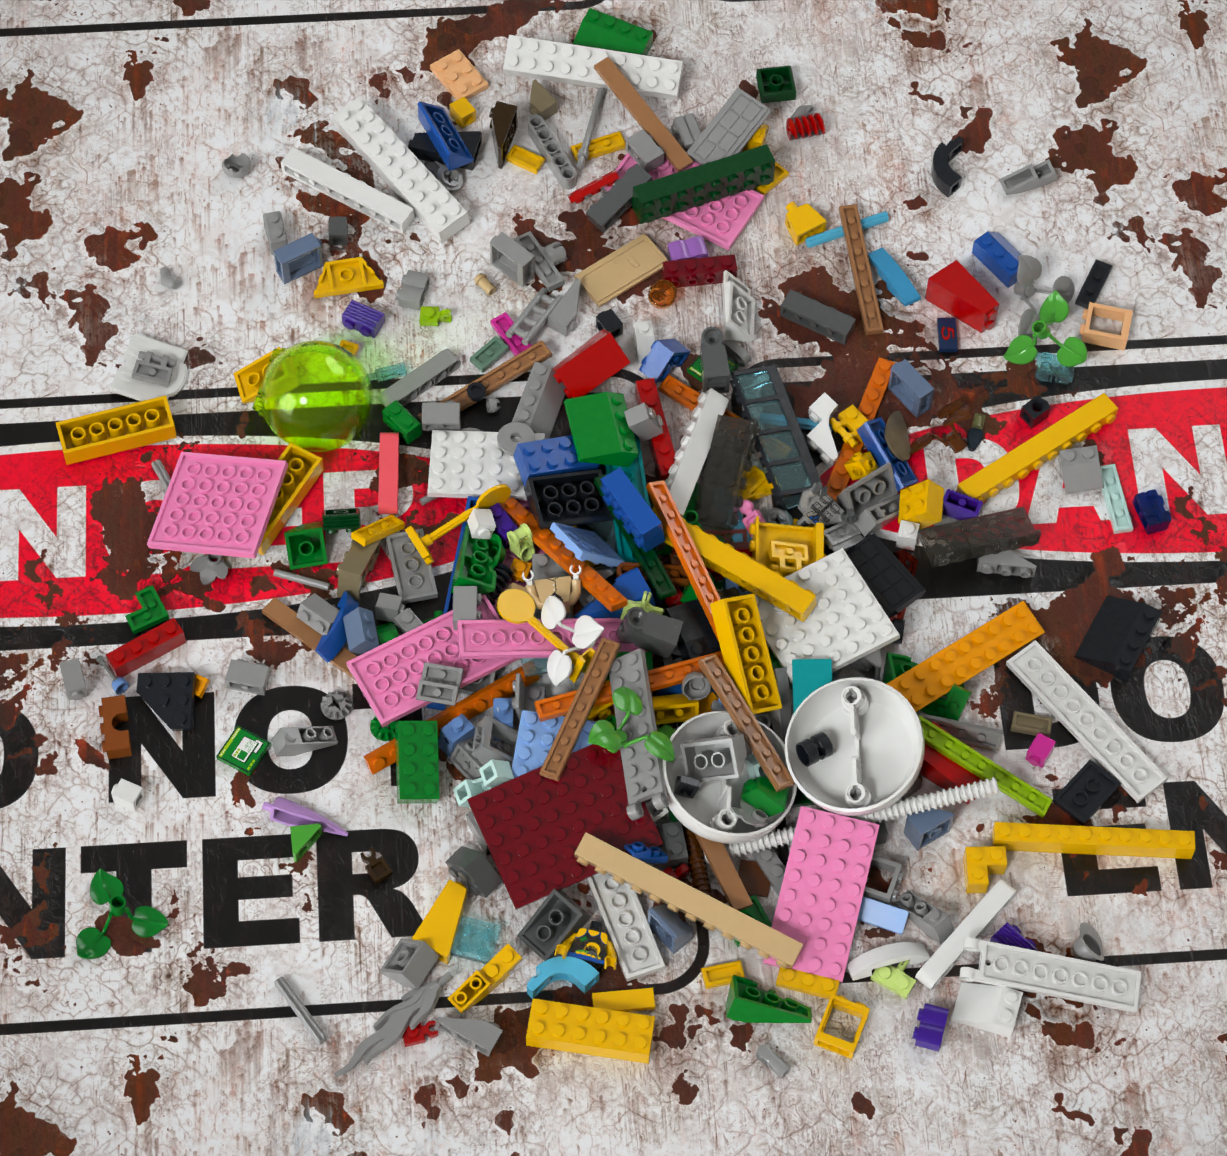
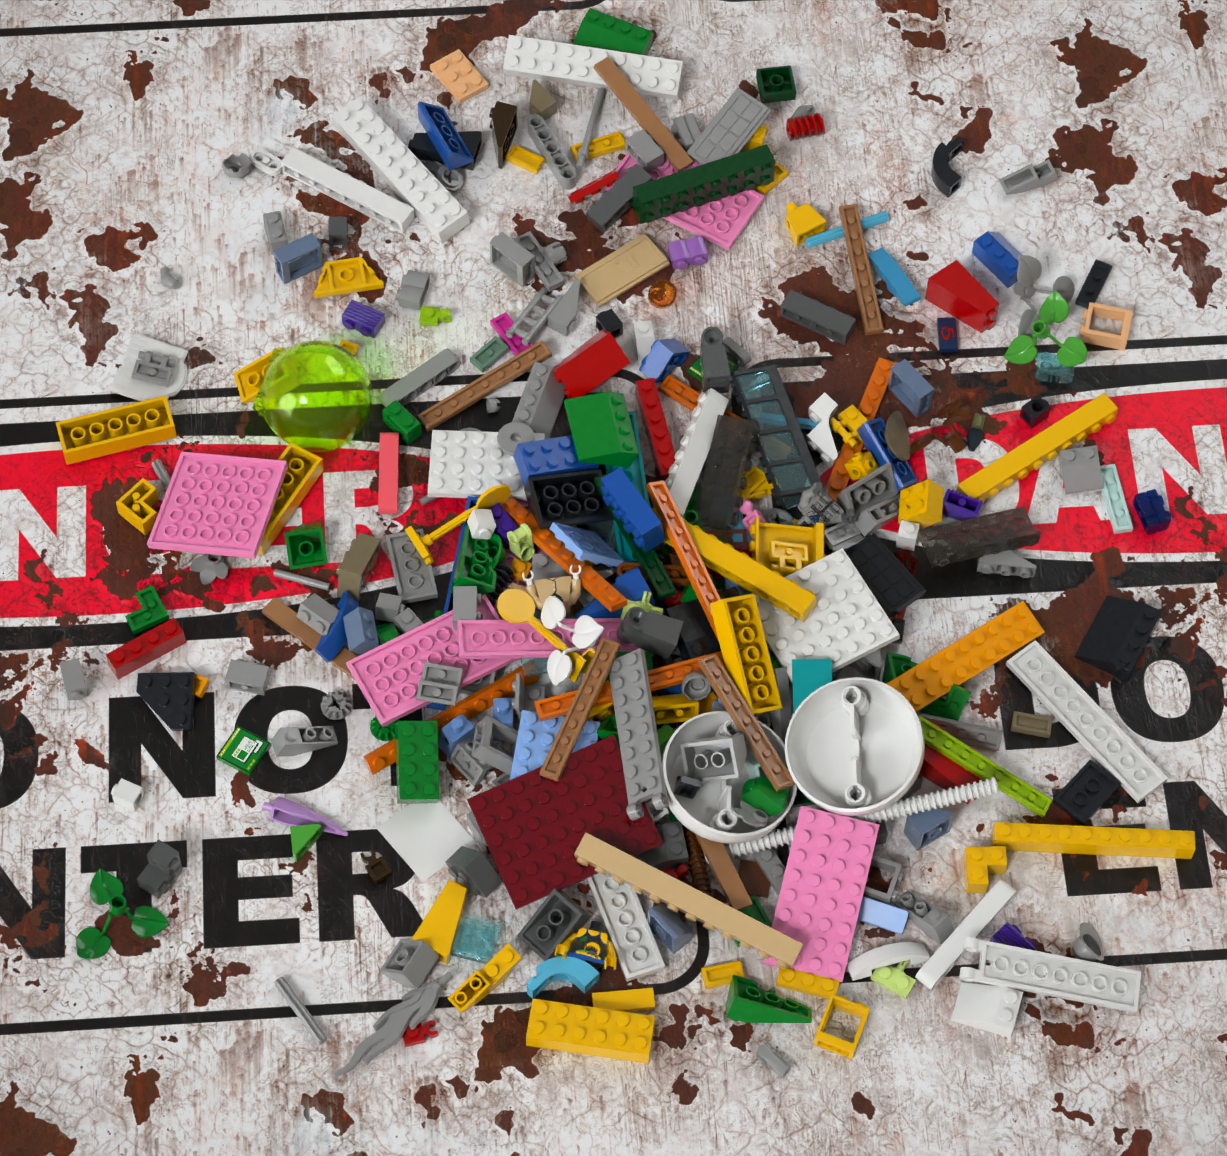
(116, 742): dark orange arch -> none
(119, 684): medium blue hinge -> none
(137, 504): none -> yellow brick
(161, 870): none -> dark grey brick
(267, 162): none -> white plate
(341, 519): dark green brick -> none
(377, 530): yellow tile -> none
(388, 372): clear light blue cylinder -> none
(425, 836): none -> white sticker
(441, 416): light grey brick -> none
(462, 112): yellow panel -> none
(474, 1033): light grey slope -> none
(476, 391): black tile -> none
(482, 281): tan pin -> none
(492, 775): light aqua arch -> none
(604, 734): bright green plant -> none
(644, 422): light grey brick -> none
(645, 854): blue slope -> none
(698, 270): dark red brick -> none
(737, 309): white slope -> none
(813, 749): black wheel -> none
(931, 1027): dark purple brick -> none
(1040, 750): dark pink brick -> none

